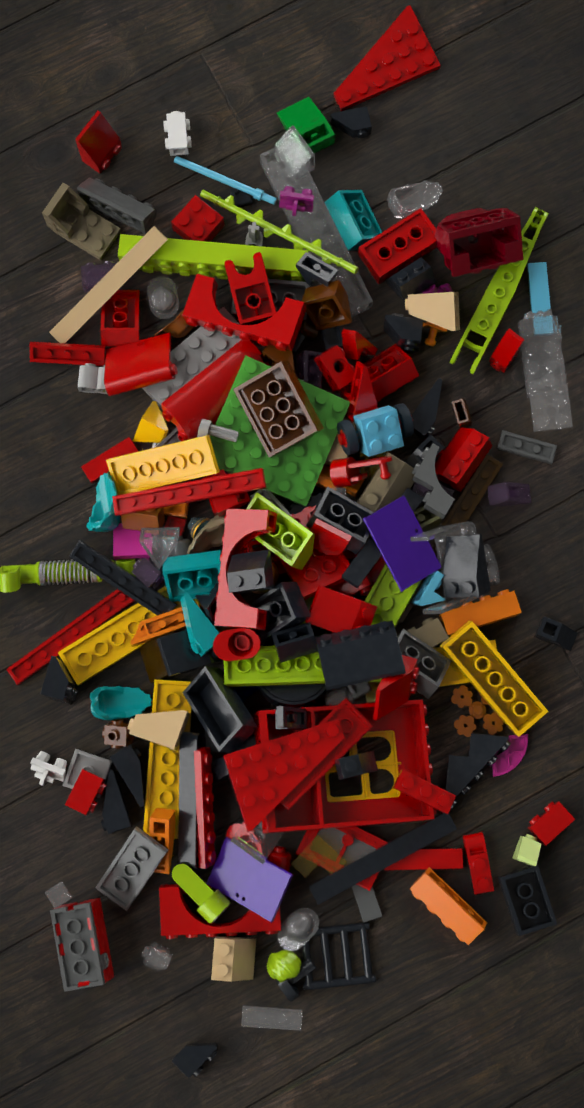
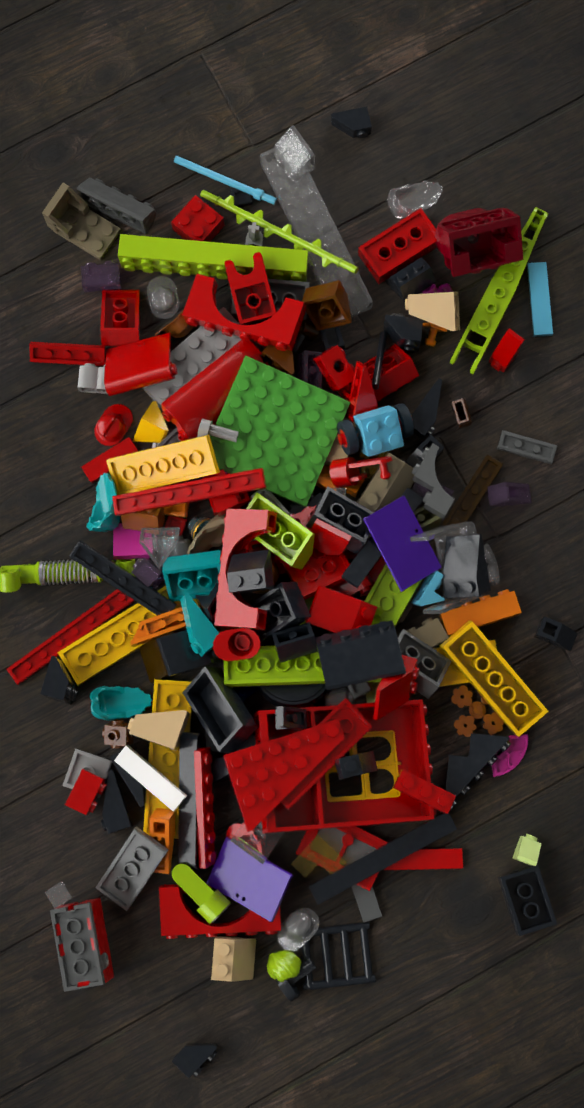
(47, 771): white hips -> none
(98, 143): red slope -> none
(108, 285): tan tile -> none
(113, 424): none -> red piece
(150, 778): none -> white tile
(156, 956): clear head -> none
(177, 128): white brick -> none
(271, 1018): clear tile -> none
(278, 408): reddish brown slope -> none
(280, 857): red head -> none
(296, 201): magenta hips -> none
(309, 123): green slope -> none
(315, 269): black slope -> none
(353, 217): teal slope -> none
(355, 345): red slope -> none
(379, 360): none -> black bar
(394, 60): red wing -> none
(448, 906): orange brick -> none
(462, 457): red slope -> none
(478, 863): red plate -> none
(545, 371): clear piece -> none
(550, 823): red brick -> none

